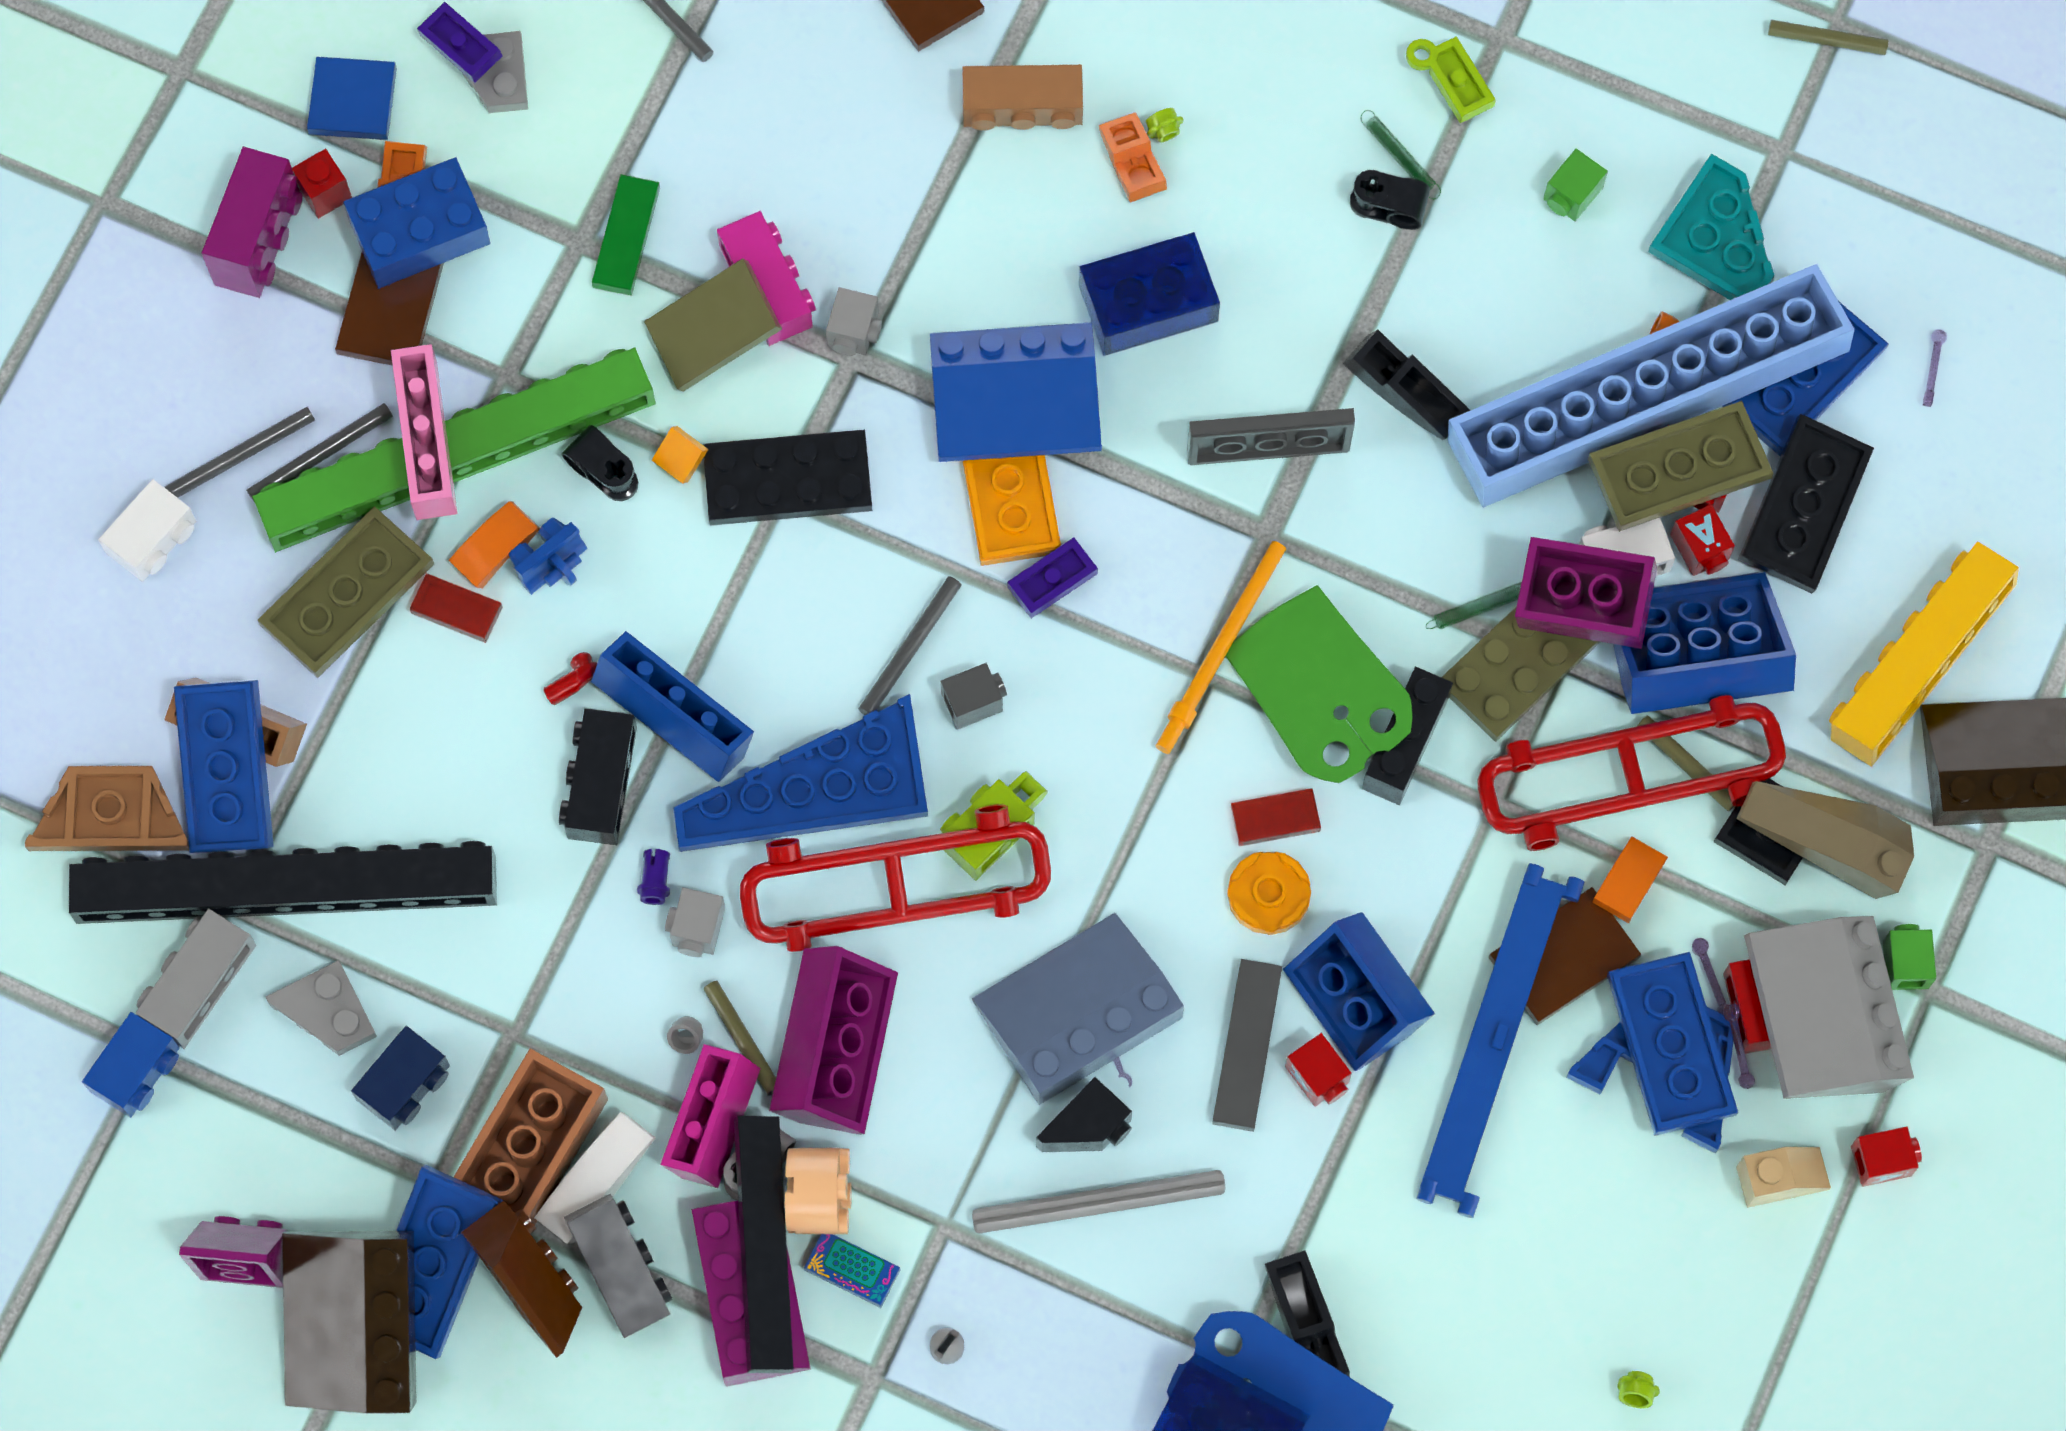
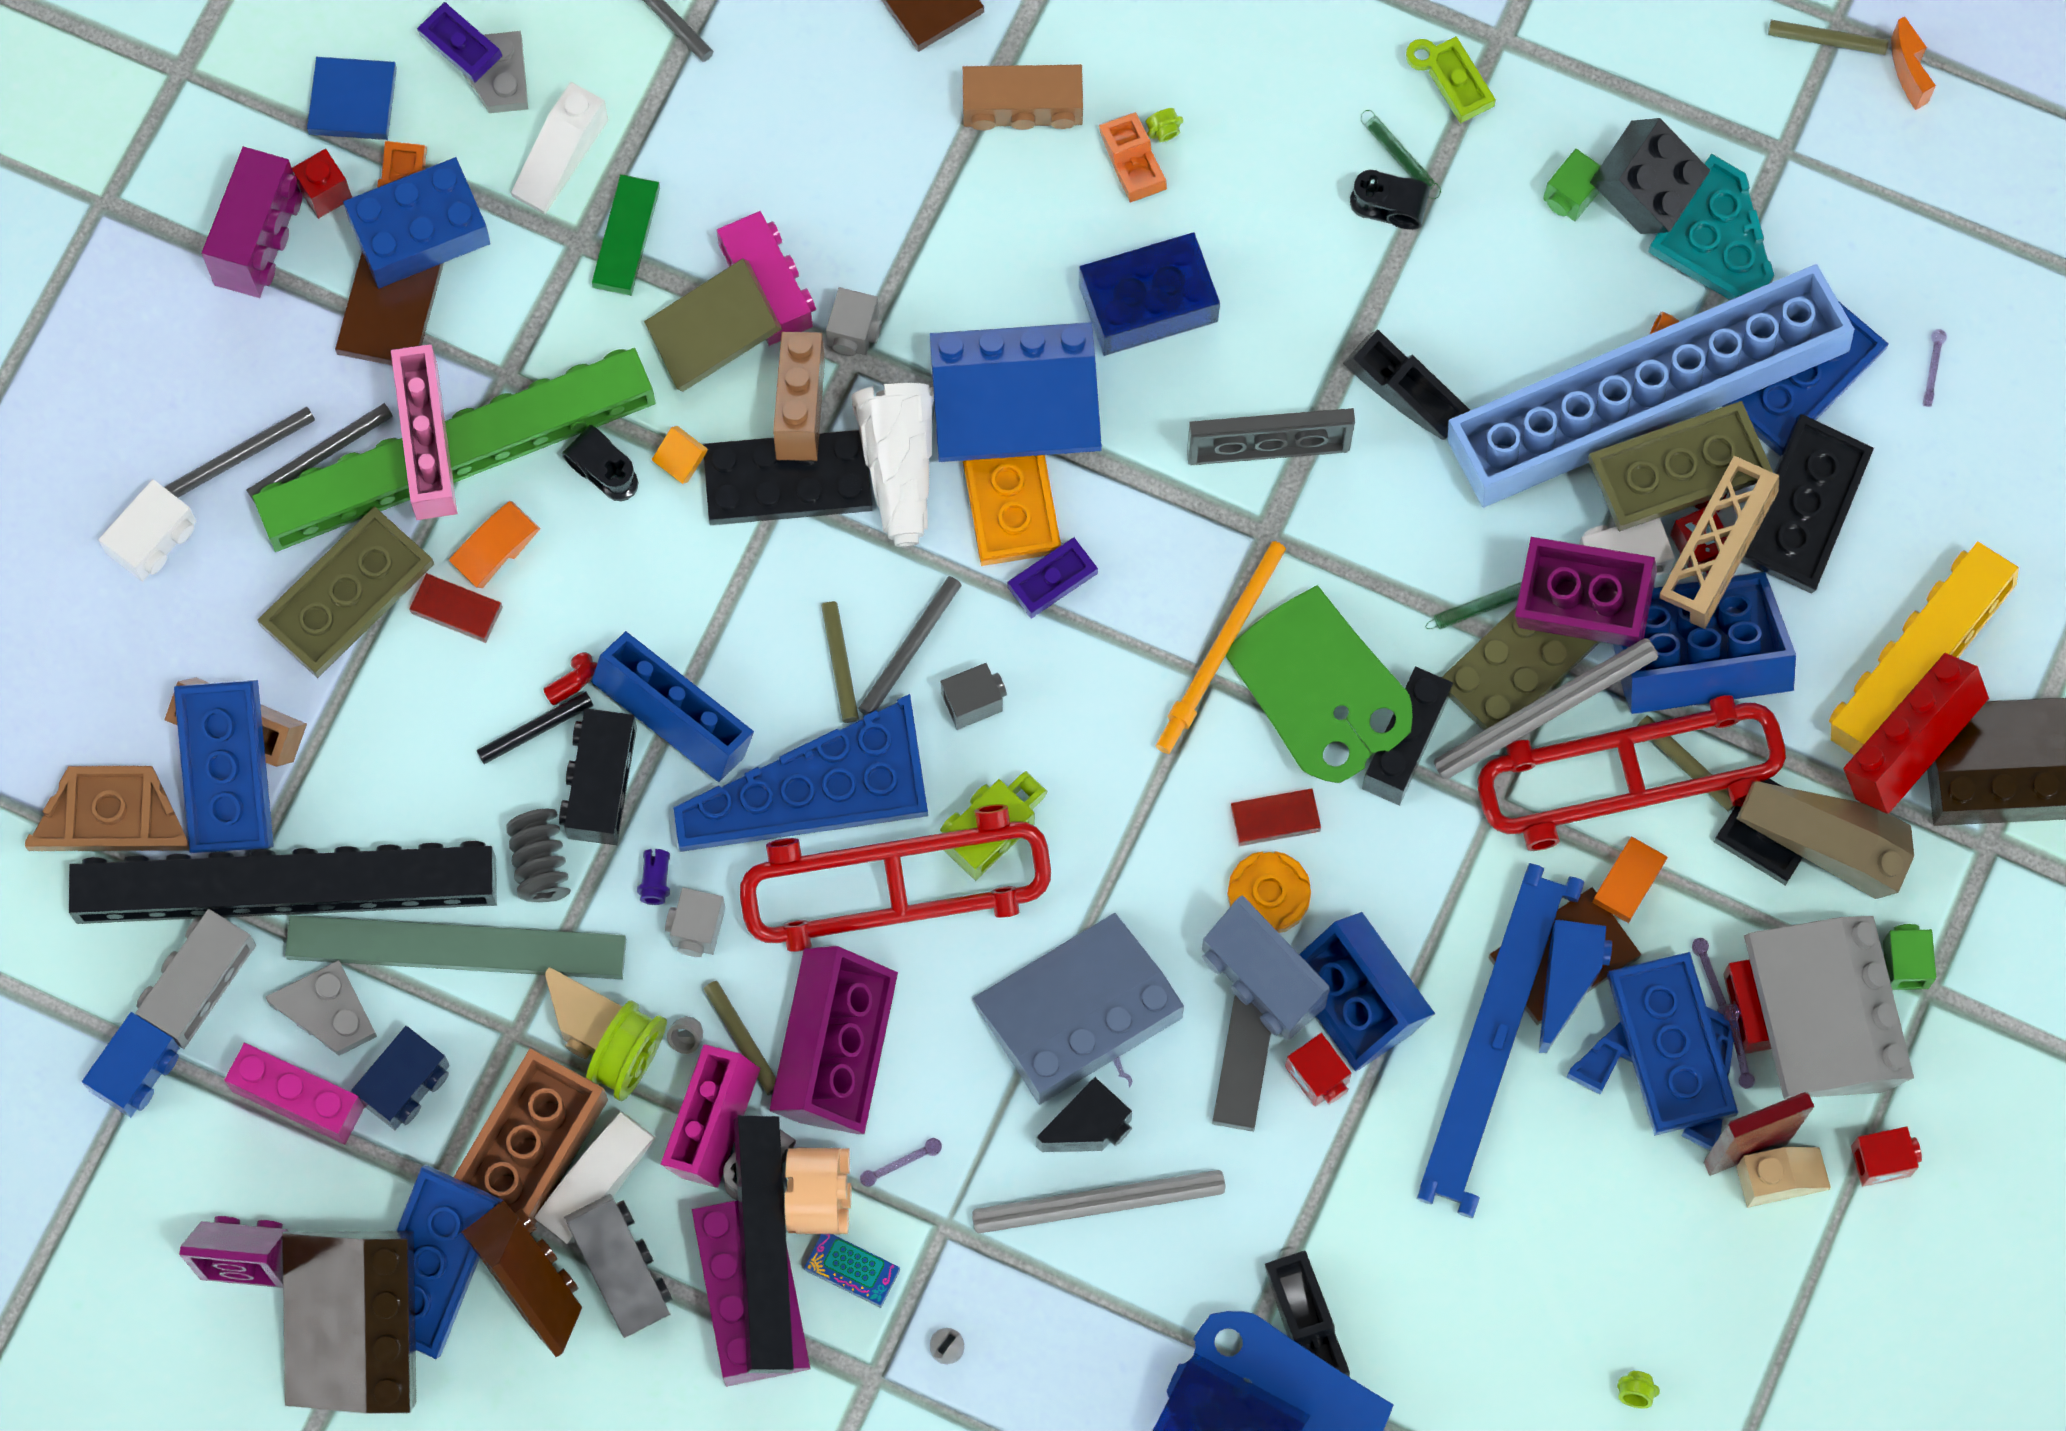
(294, 1093): none -> dark pink brick
(455, 947): none -> sand green tile
(534, 728): none -> black bar
(534, 856): none -> dark grey piece
(552, 559): blue hips -> none
(560, 147): none -> white slope
(580, 1013): none -> tan slope
(626, 1050): none -> lime wheel
(799, 396): none -> medium nougat brick
(840, 662): none -> olive bar
(897, 450): none -> white cone
(932, 1148): none -> clear purple hinge
(1264, 969): none -> sand blue slope
(1546, 708): none -> light grey axle
(1572, 968): none -> blue slope
(1650, 176): none -> black brick
(1732, 551): none -> tan fence
(1758, 1132): none -> dark red tile
(1907, 56): none -> orange slope
(1916, 733): none -> red brick

